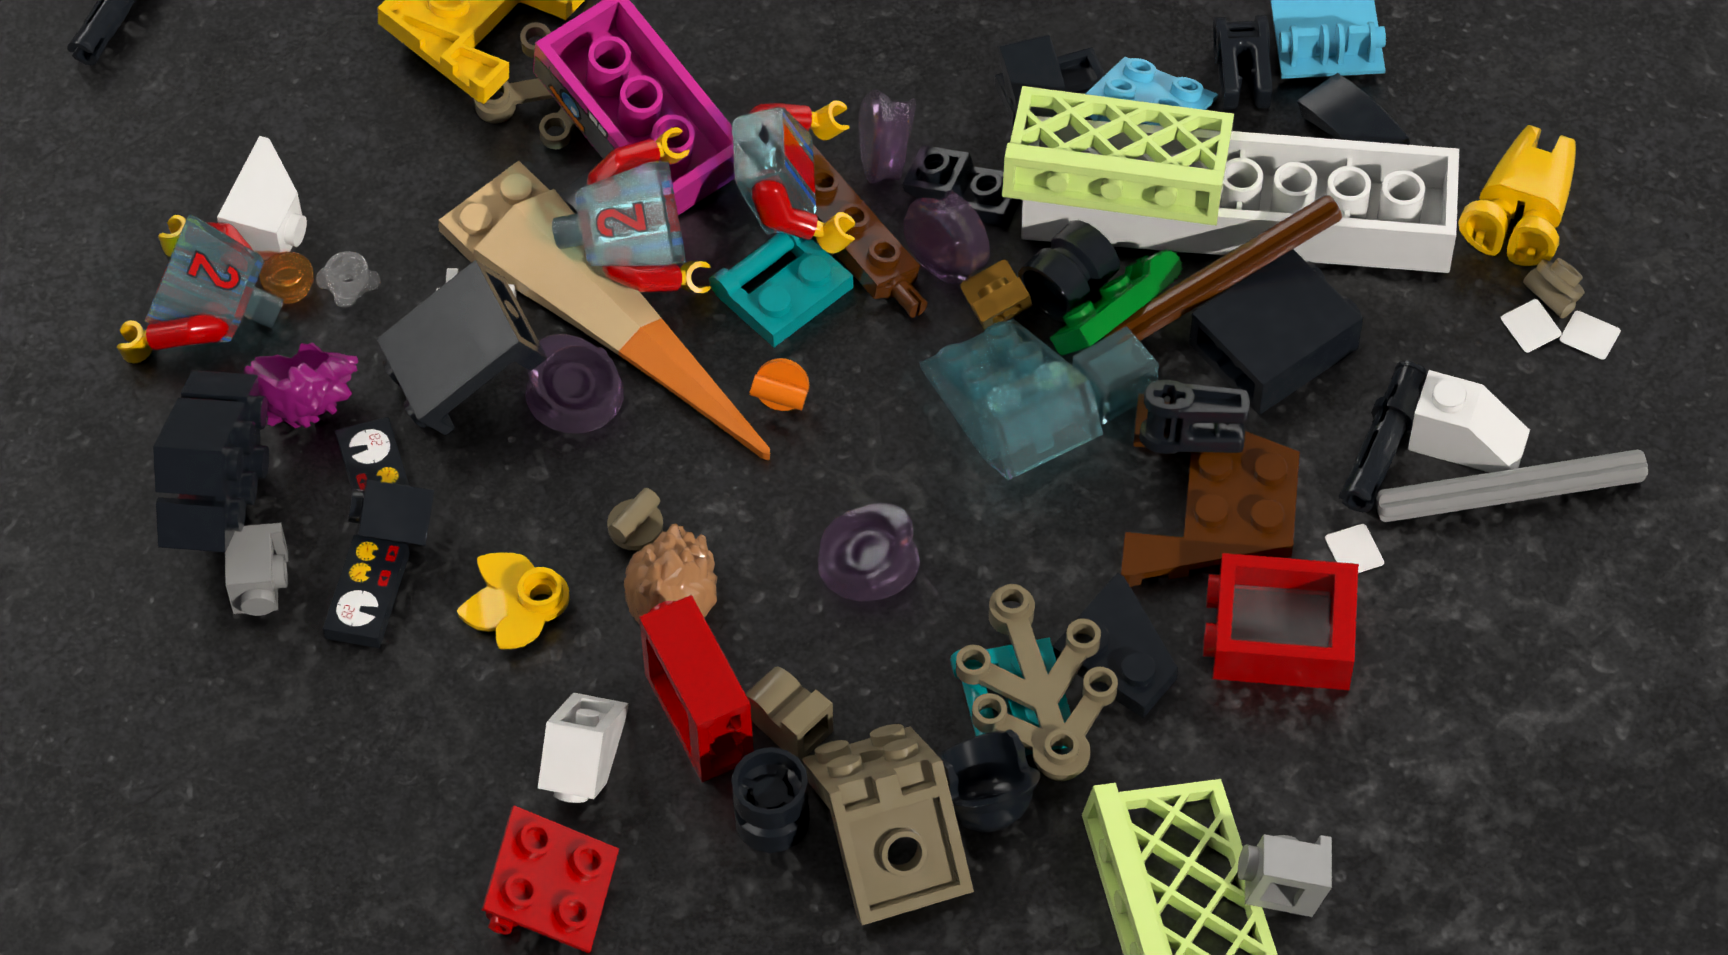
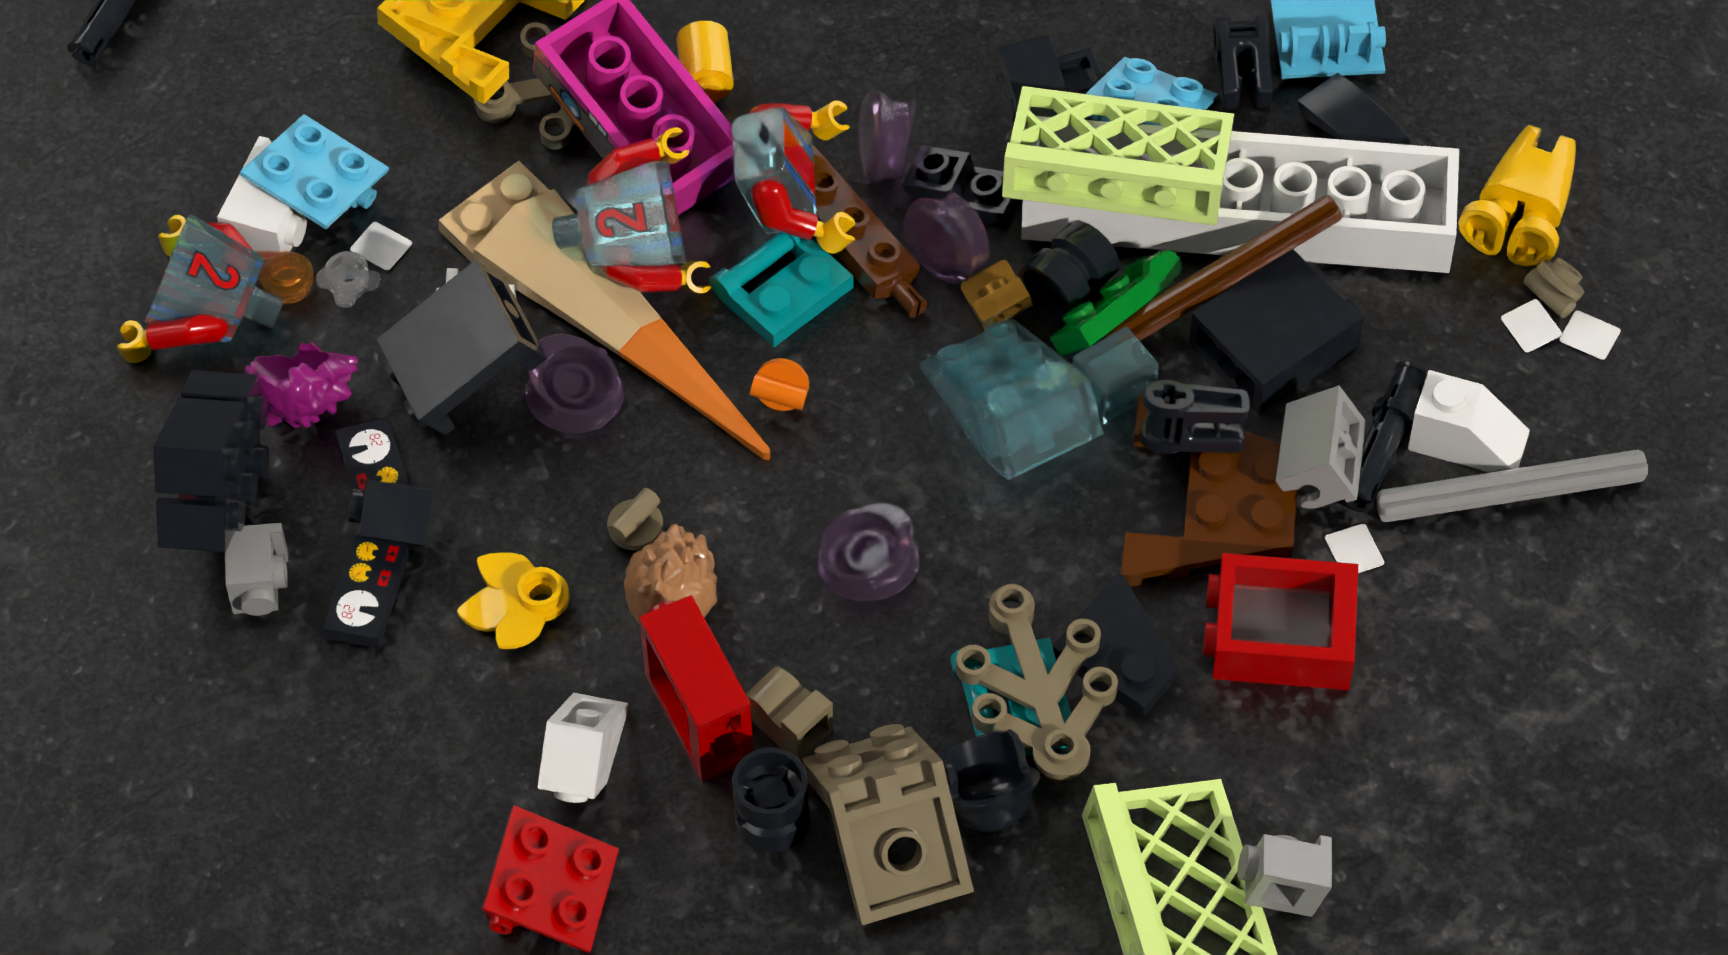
(316, 172): none -> medium azure hinge
(381, 246): none -> white sticker
(706, 56): none -> yellow brick
(1322, 447): none -> light grey hinge

